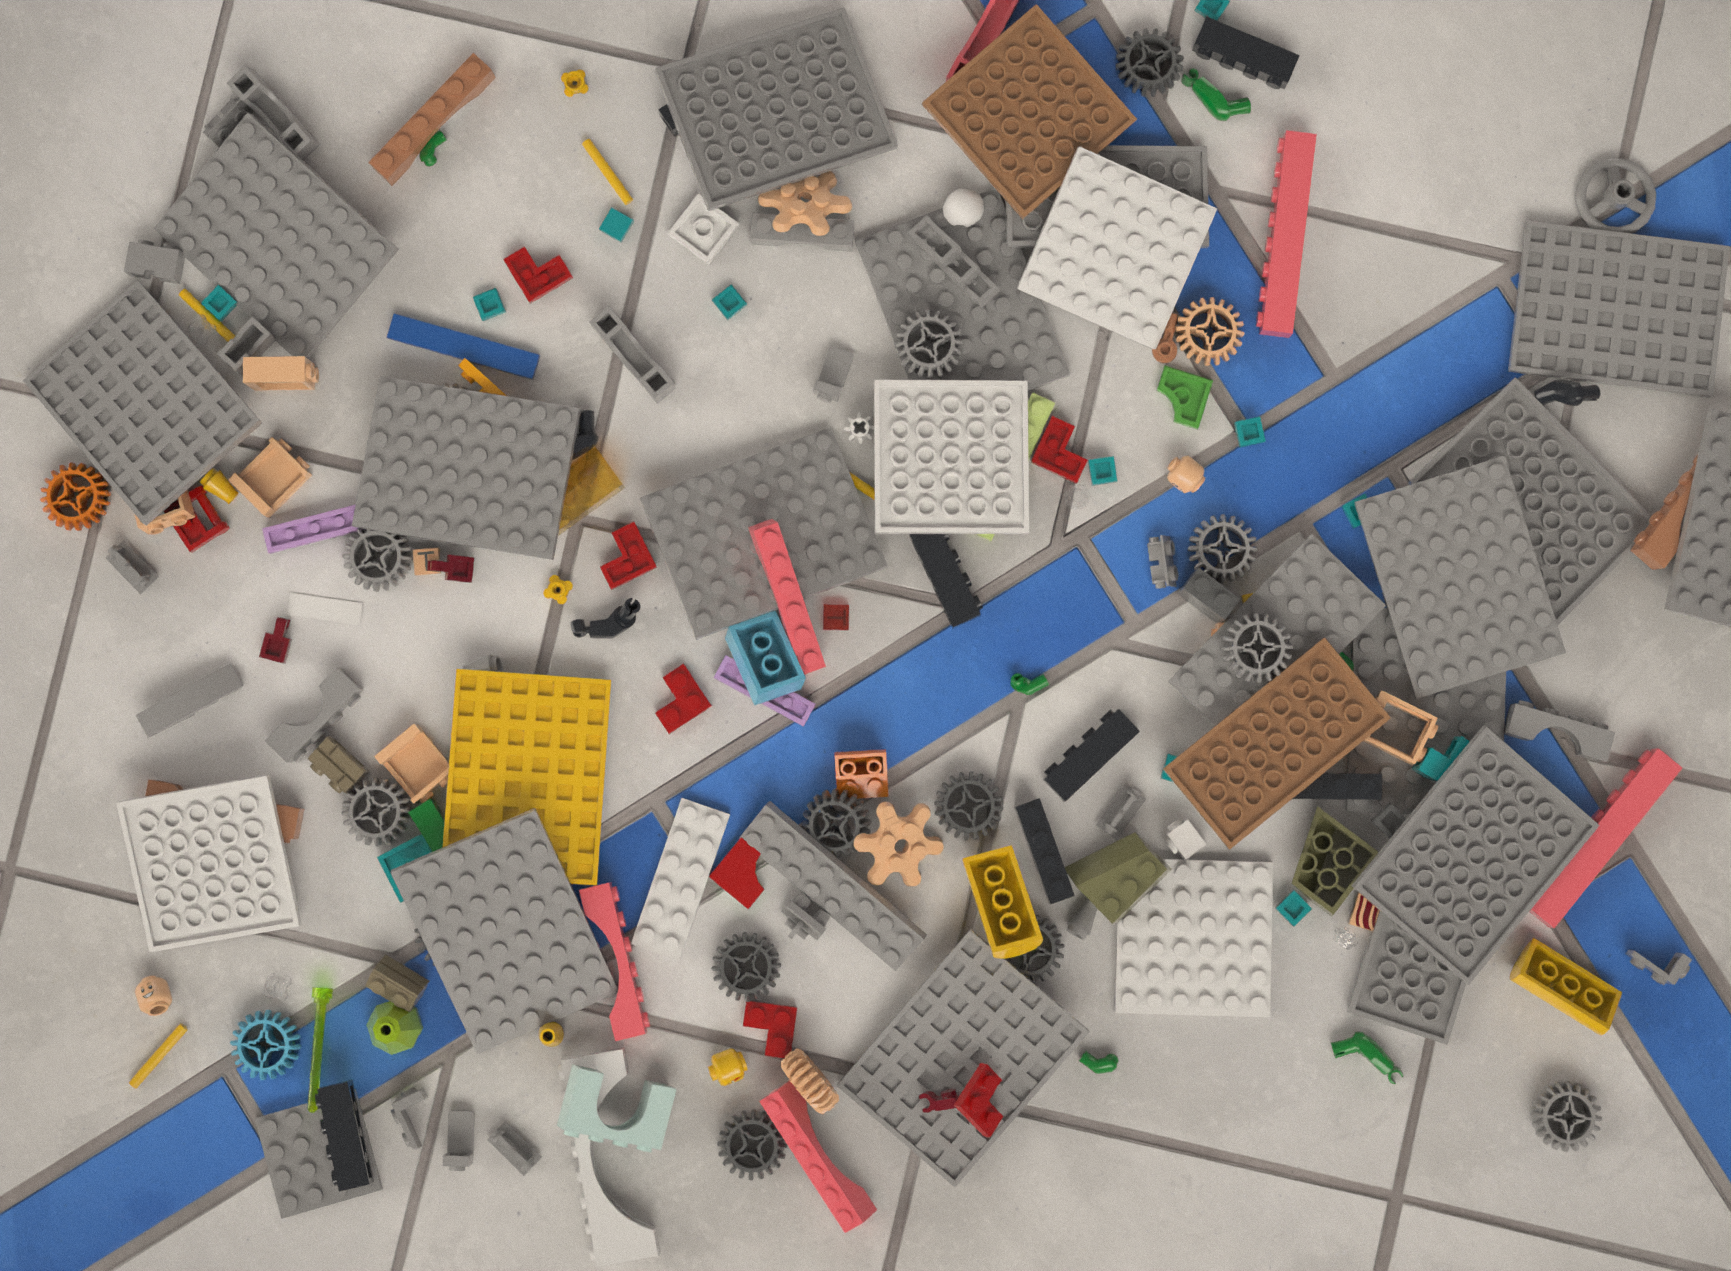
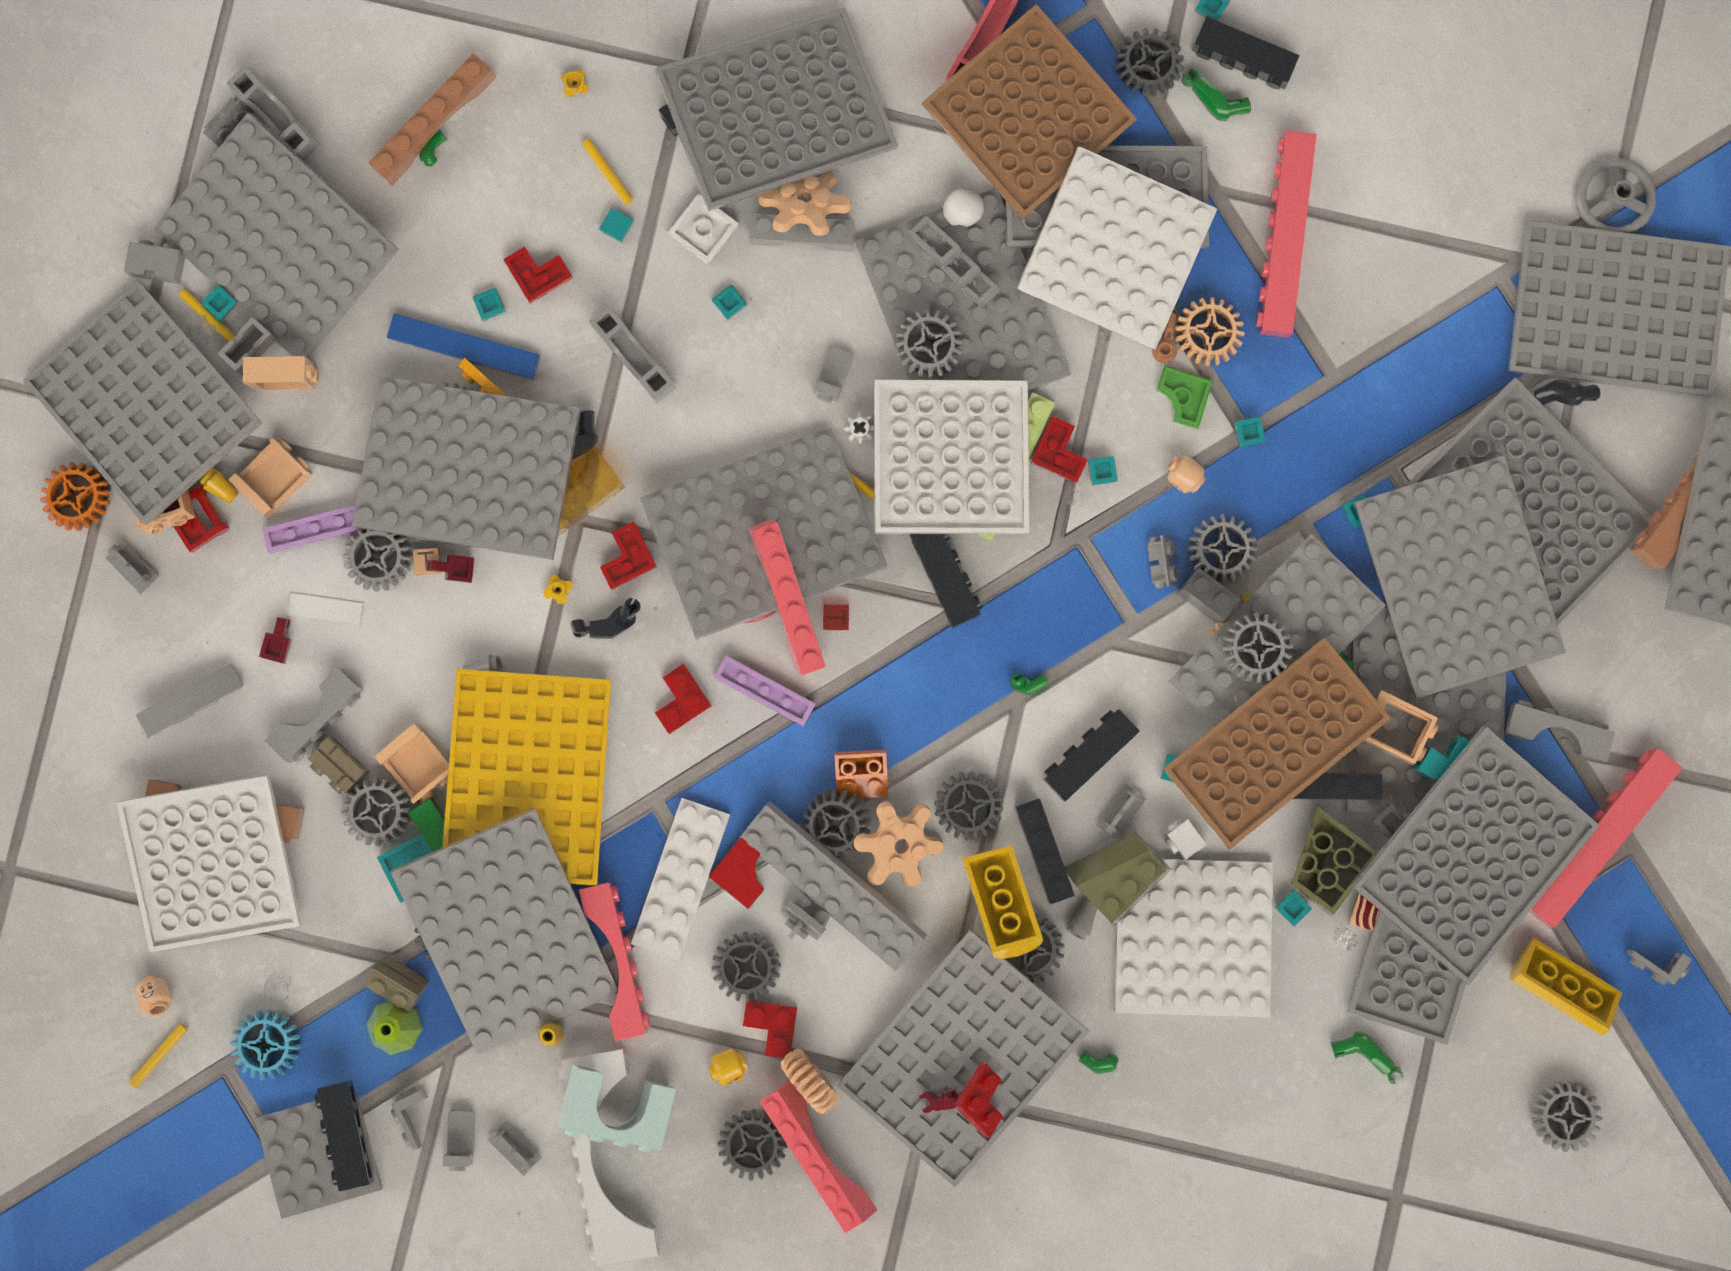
(321, 998): clear neon green piece -> none
(765, 657): medium azure brick -> none

